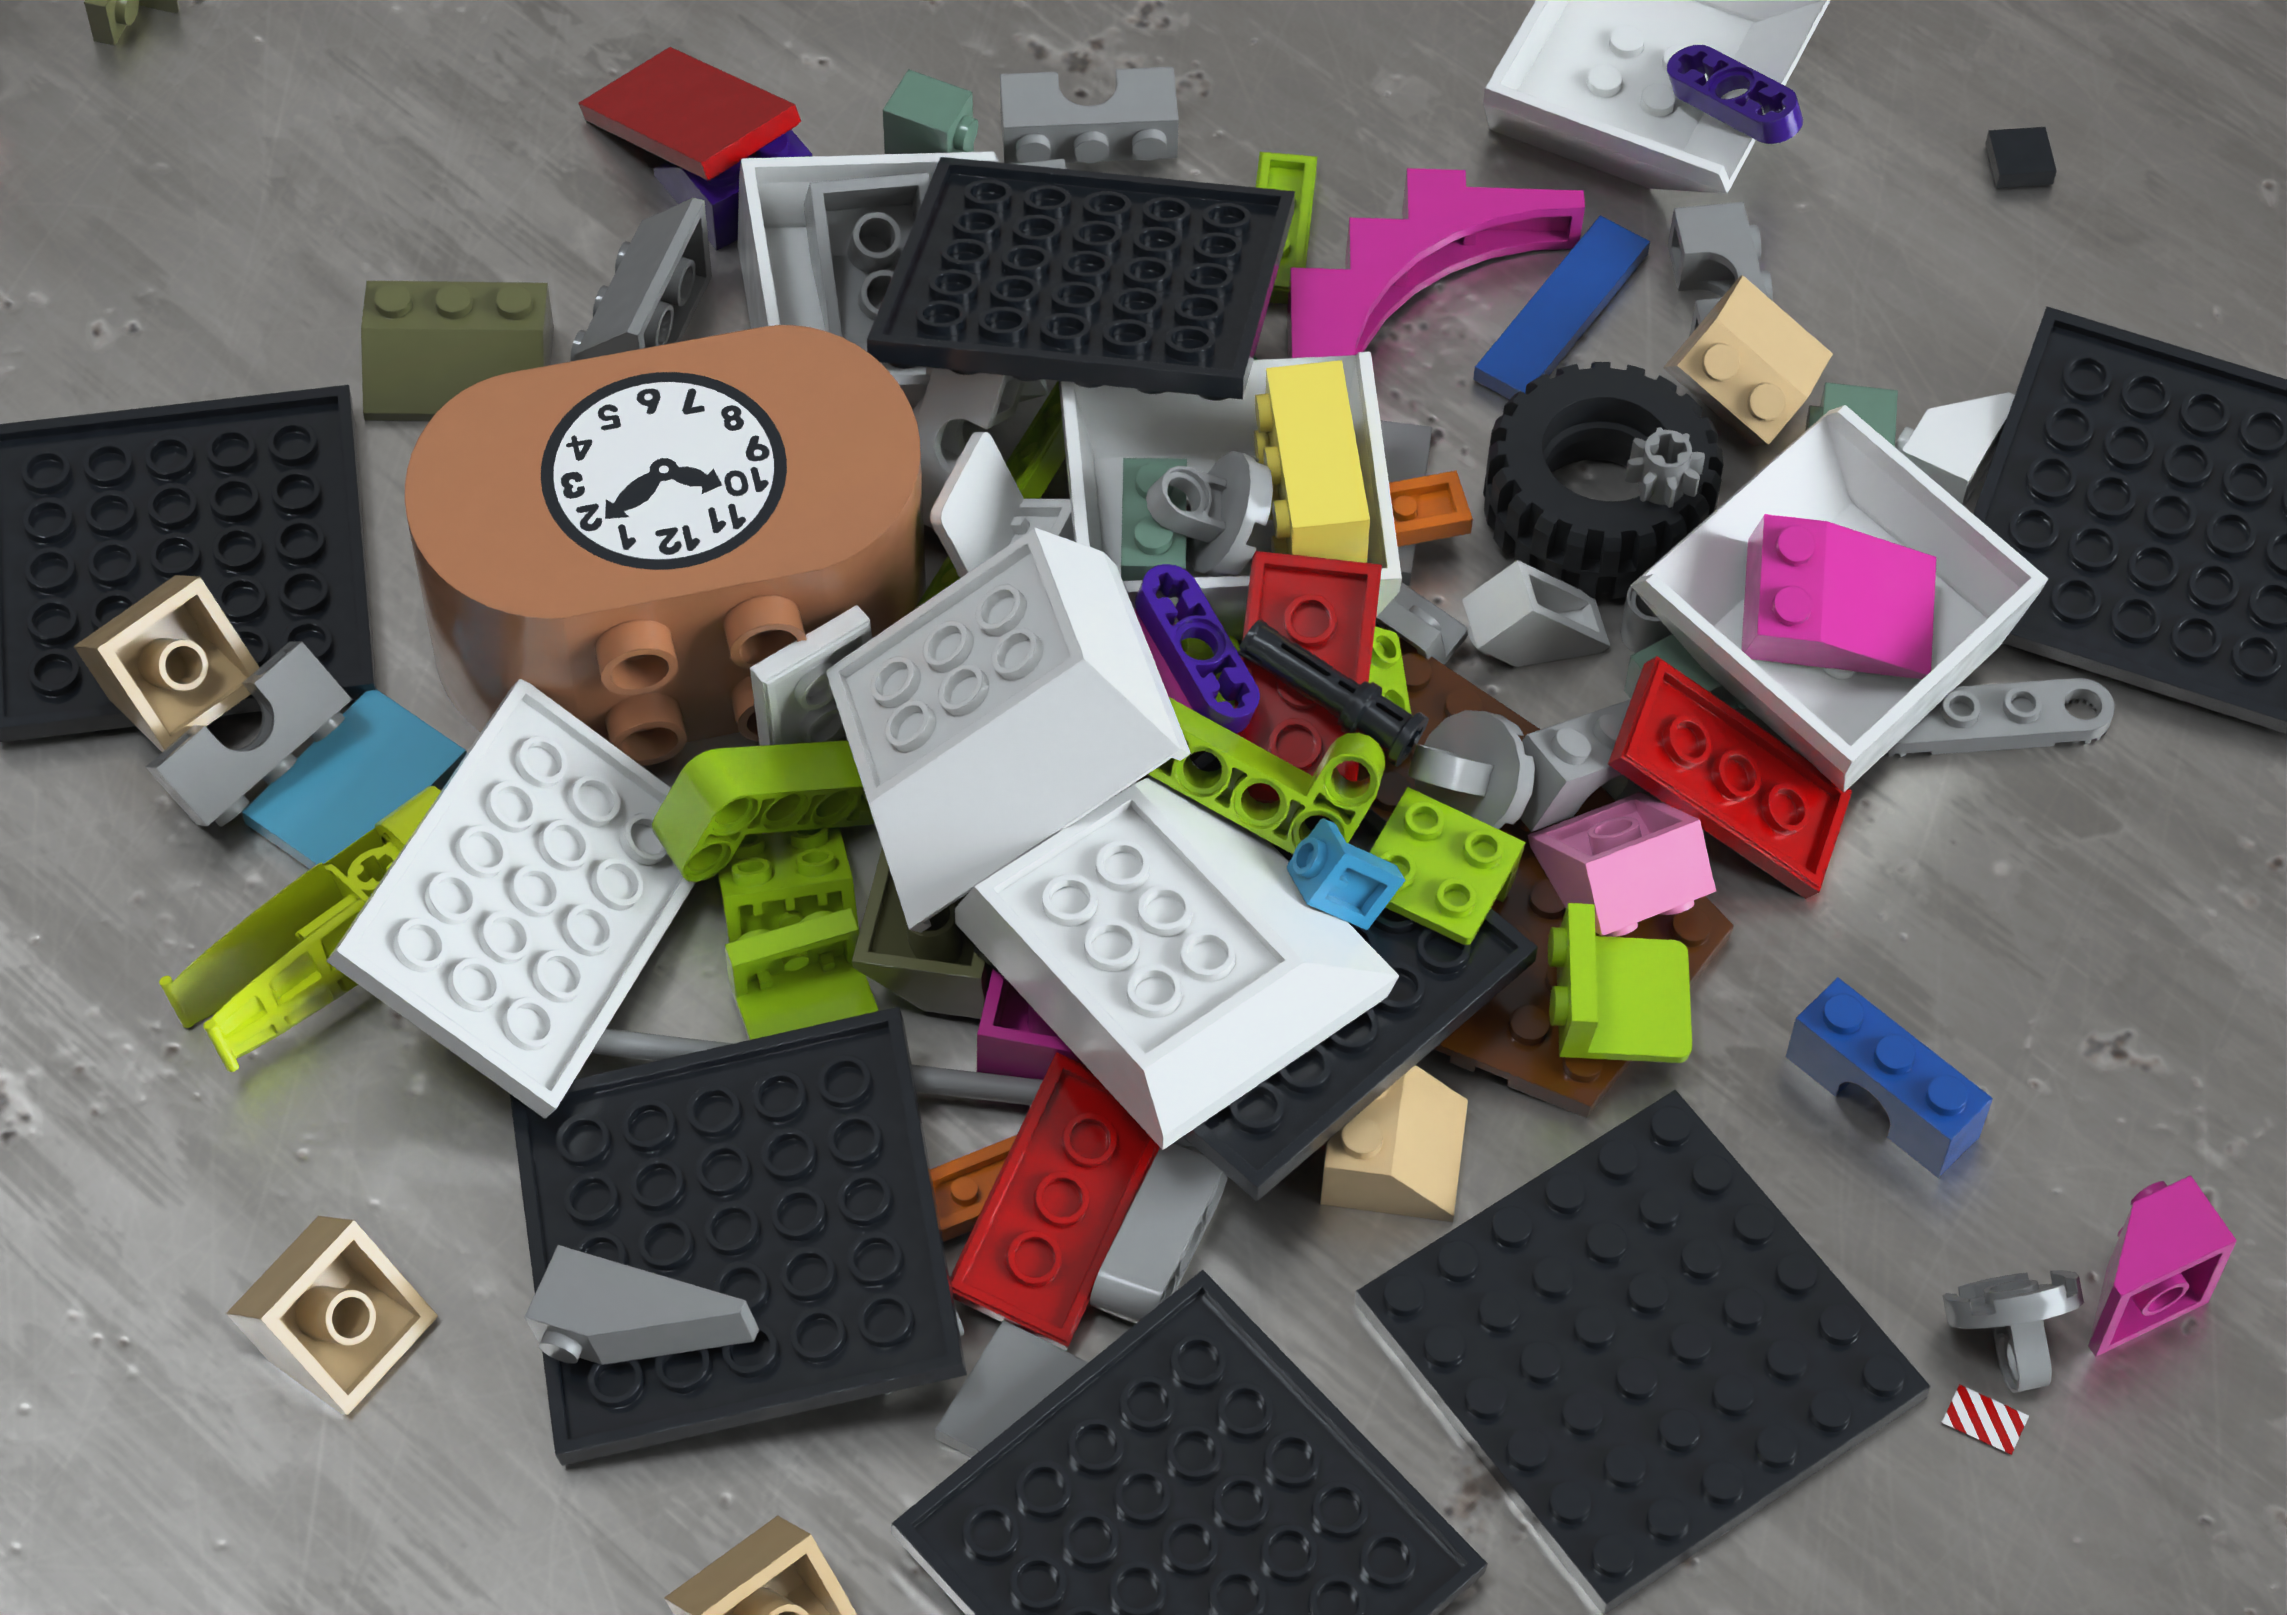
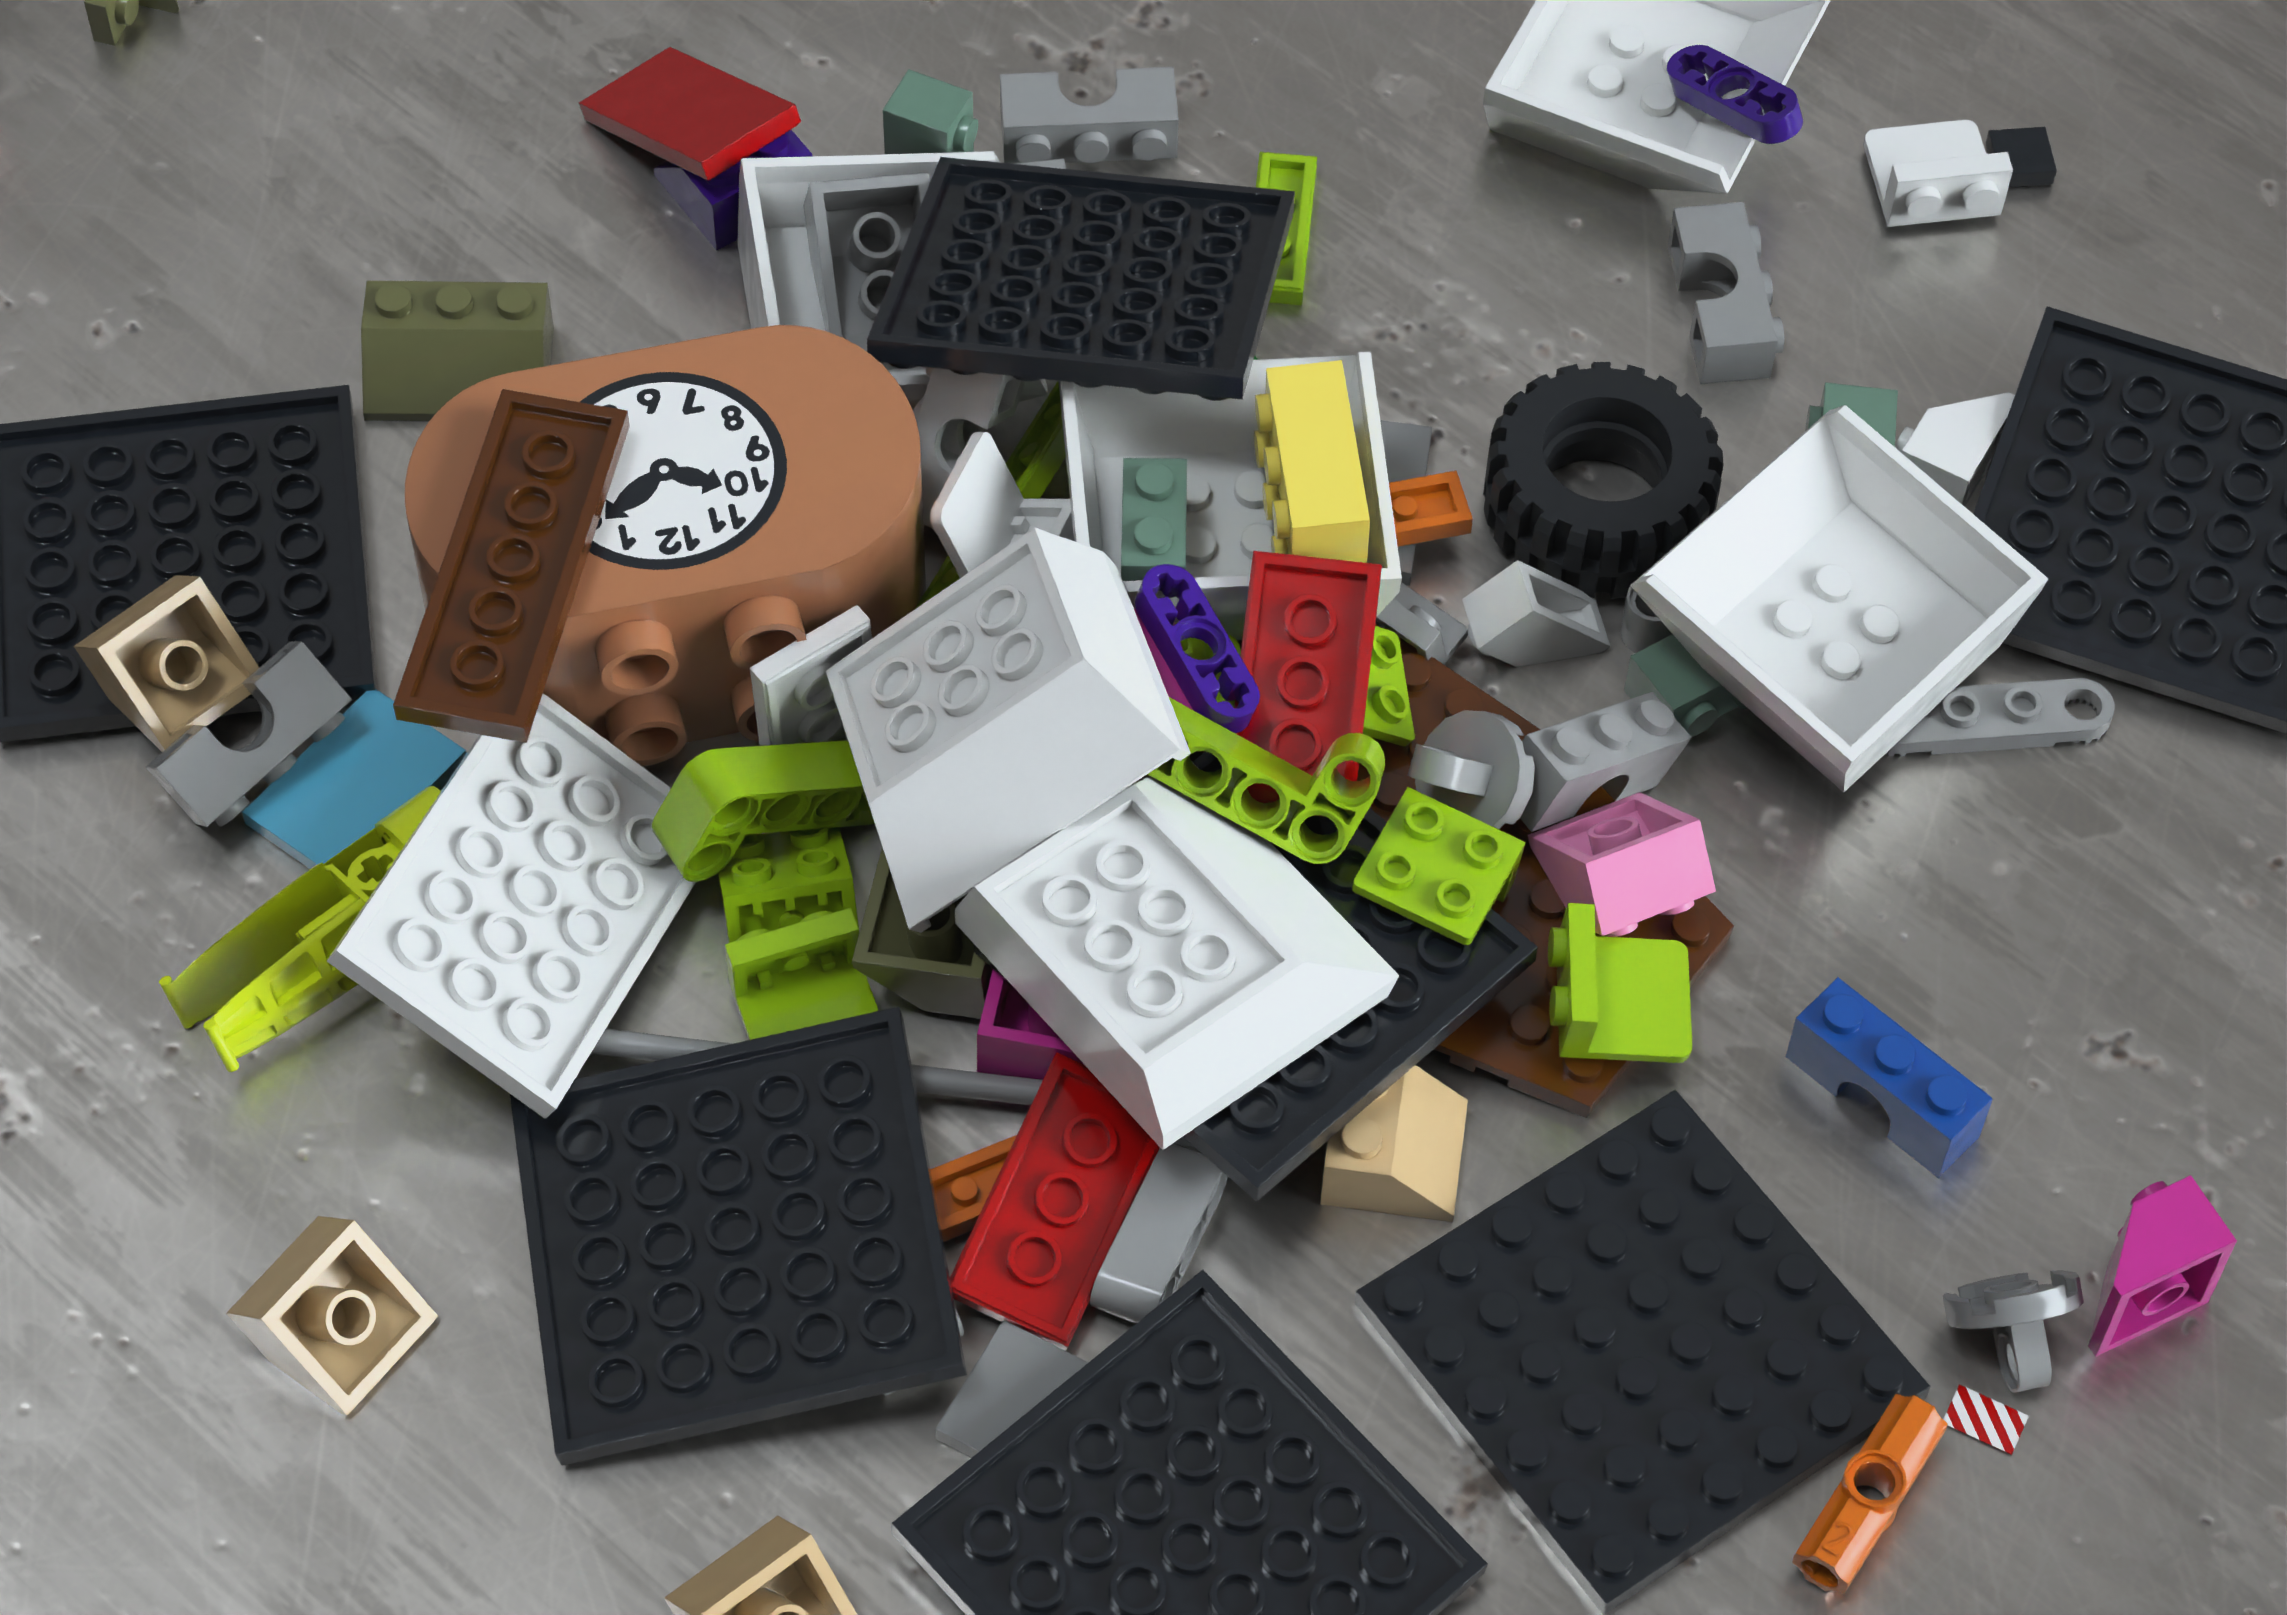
(512, 566): none -> reddish brown plate
(626, 1313): light grey slope -> none
(653, 286): light grey slope -> none
(1222, 510): light grey tile -> none
(1342, 877): dark azure bracket -> none
(1355, 705): black pin -> none
(1439, 234): dark pink arch -> none
(1562, 308): blue tile -> none
(1664, 467): light grey gear -> none
(1730, 776): red tile -> none
(1750, 363): tan slope -> none
(1837, 599): dark pink slope -> none
(1853, 1523): none -> orange piece
(1936, 173): none -> white bracket

